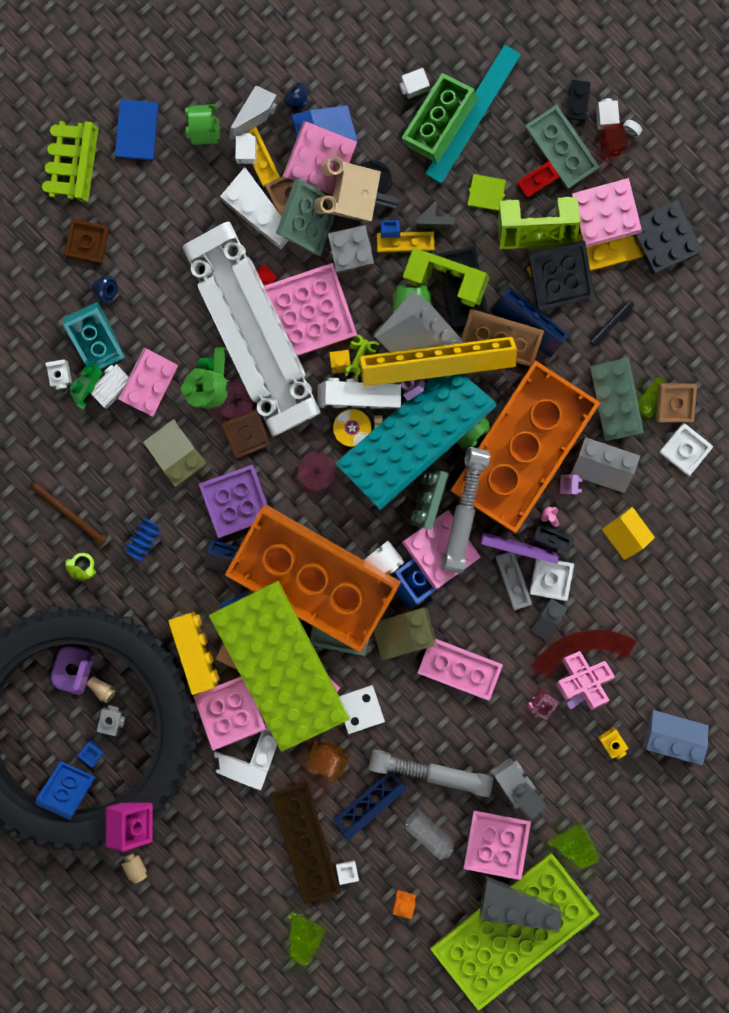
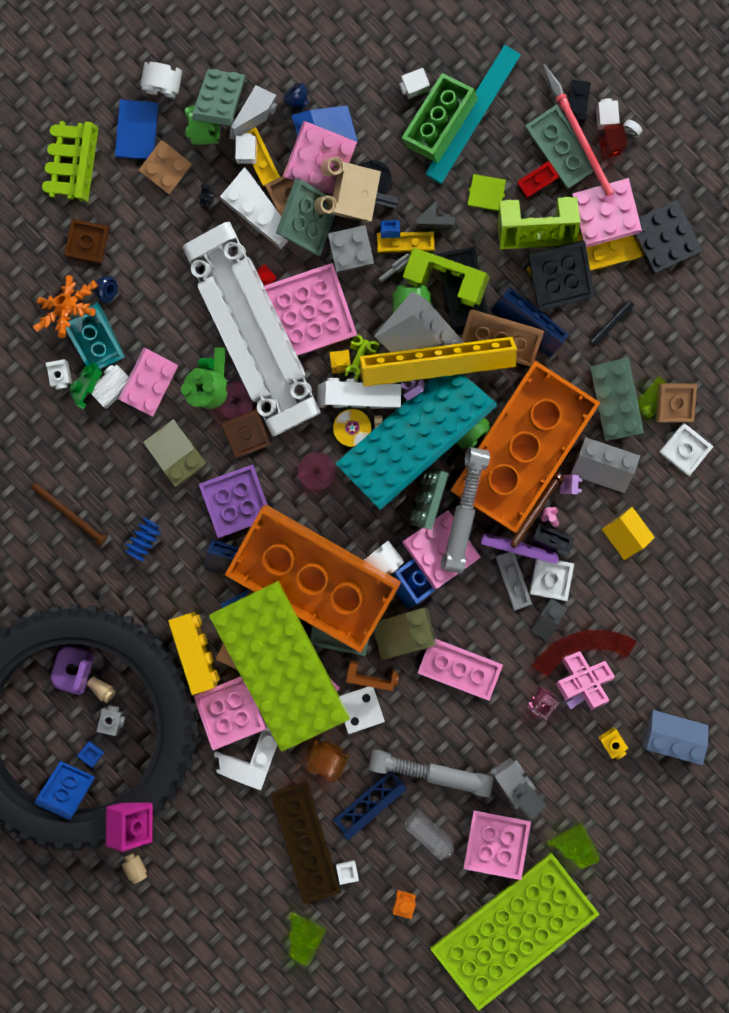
(65, 306): none -> orange piece
(76, 572): lime piece -> none
(160, 78): none -> white brick
(165, 167): none -> medium nougat plate
(206, 196): none -> black plate
(219, 97): none -> sand green plate
(370, 681): none -> dark orange panel
(397, 267): none -> light grey axle
(517, 907): dark grey wedge -> none
(557, 479): none -> reddish brown bar
(565, 106): none -> coral piece

